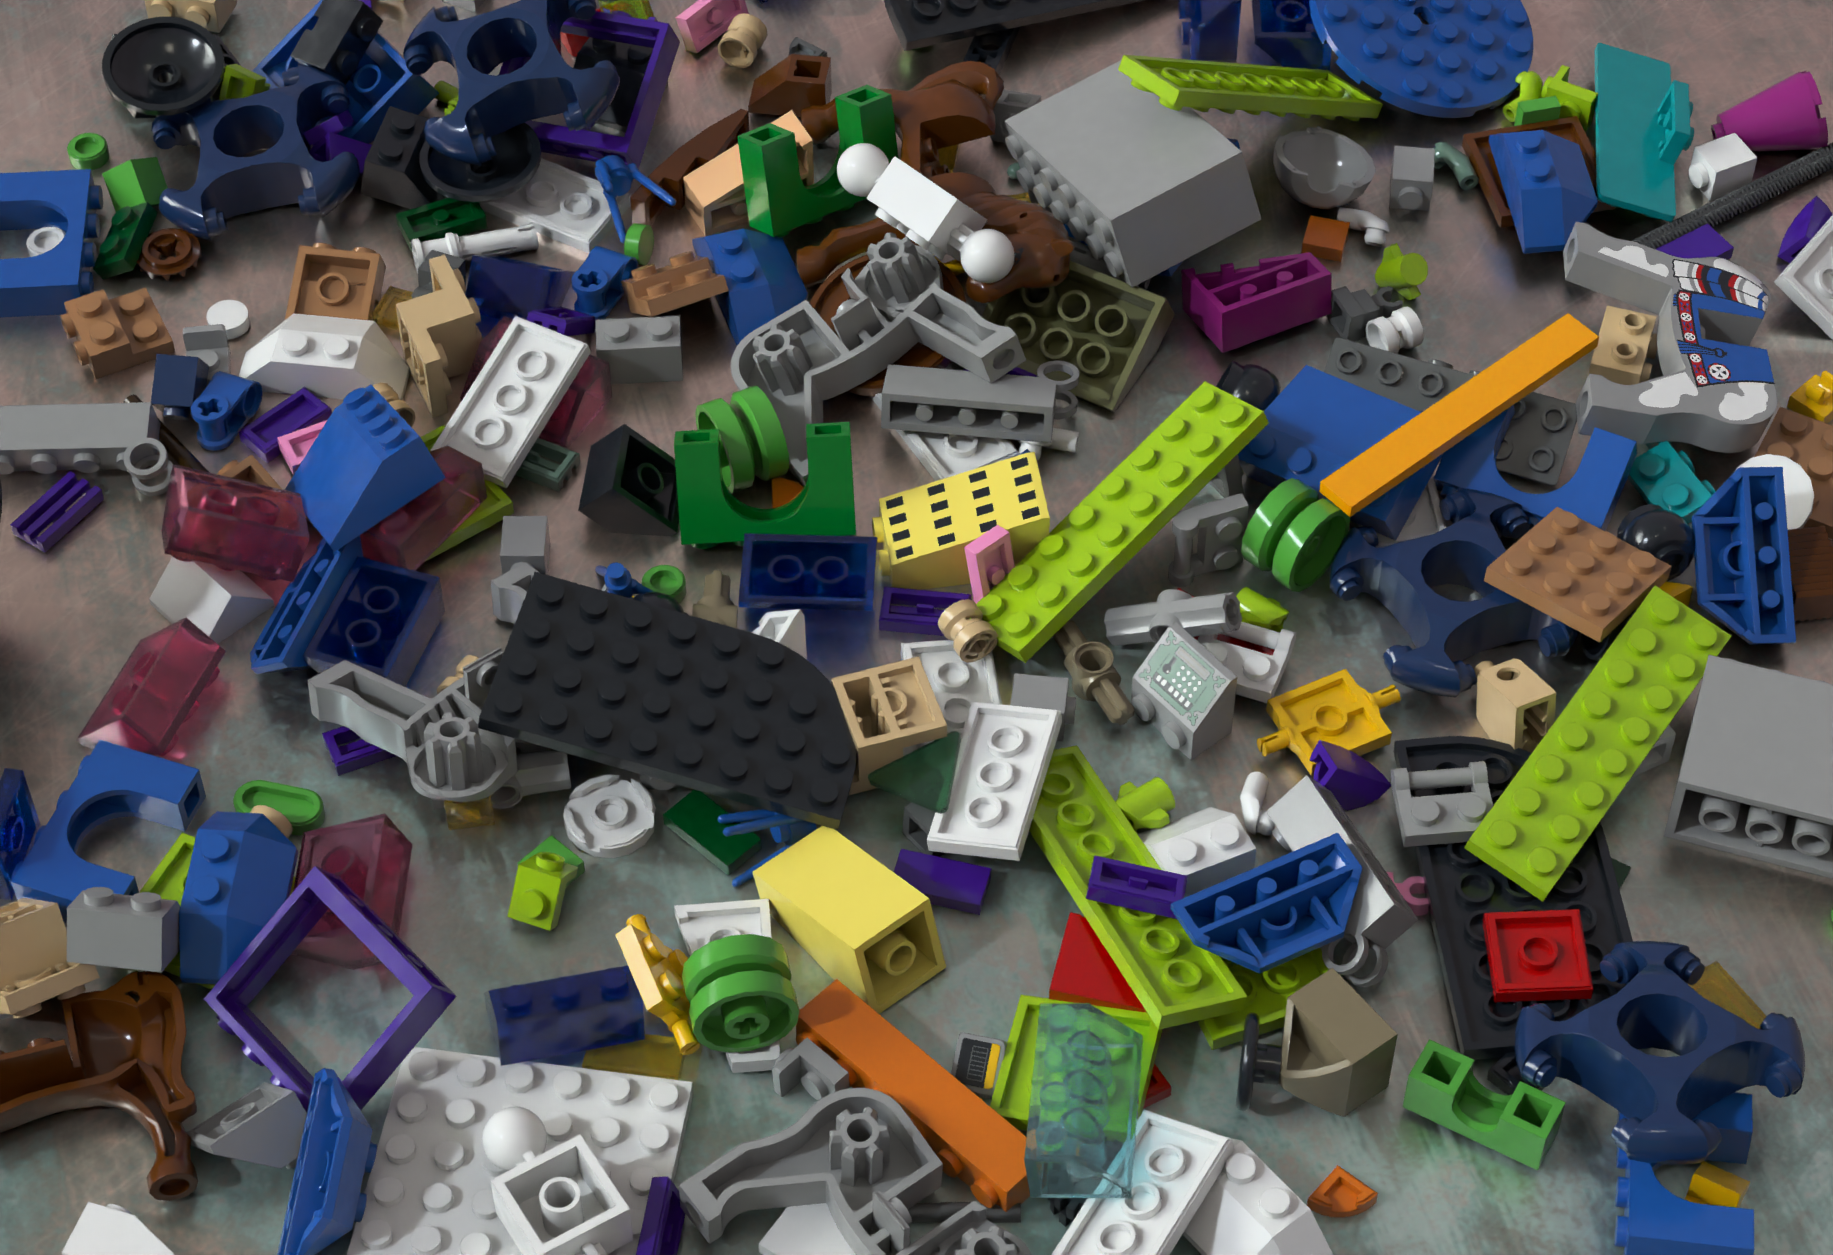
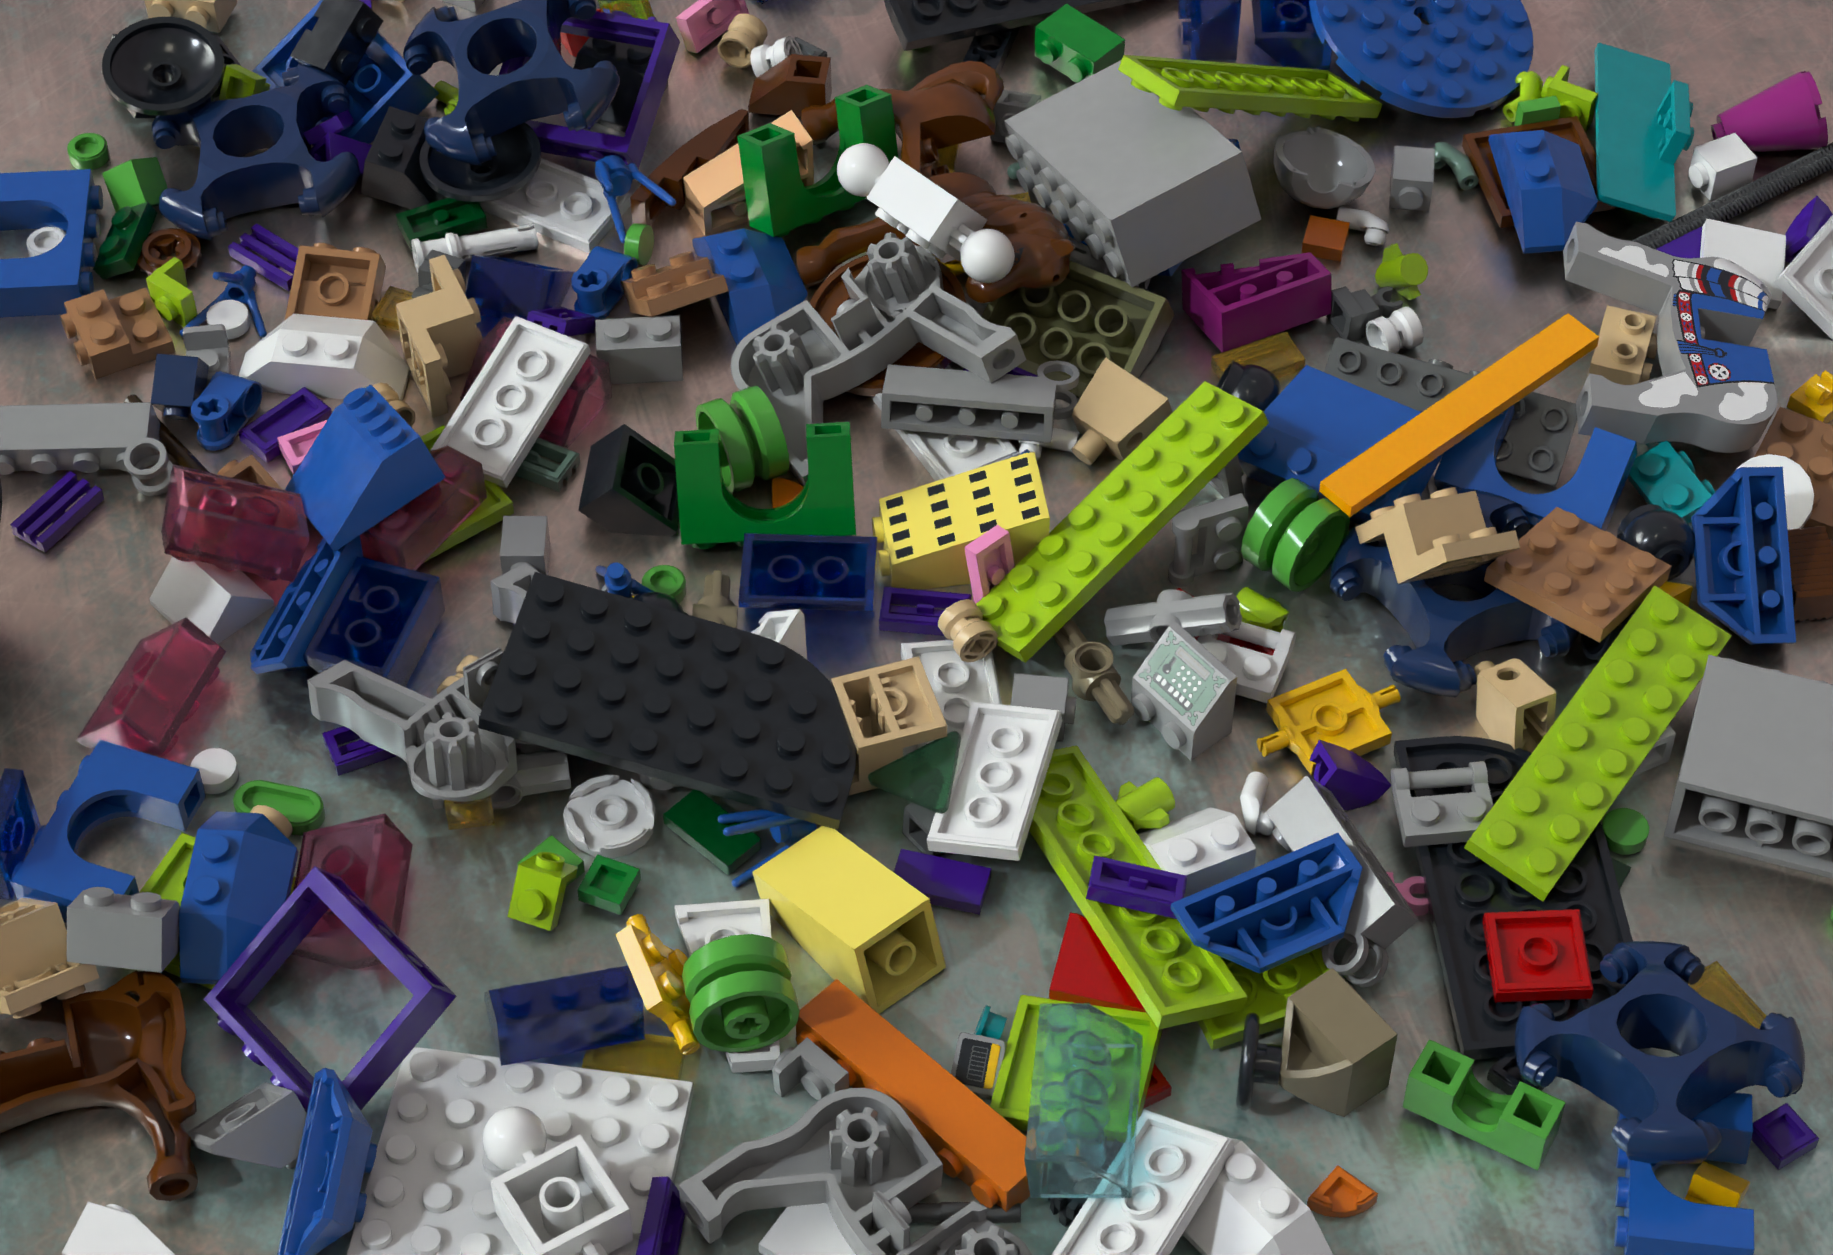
(170, 293): none -> lime bracket
(217, 769): none -> white tile
(239, 288): none -> blue plant
(275, 249): none -> dark purple tile
(609, 884): none -> green plate
(767, 56): none -> white wheel
(990, 1024): none -> teal piece
(1076, 44): none -> green brick
(1116, 413): none -> tan torso
(1273, 353): none -> clear yellow tile
(1436, 535): none -> tan bracket
(1625, 831): none -> bright green tile
(1750, 248): none -> white tile
(1783, 1136): none -> dark purple tile

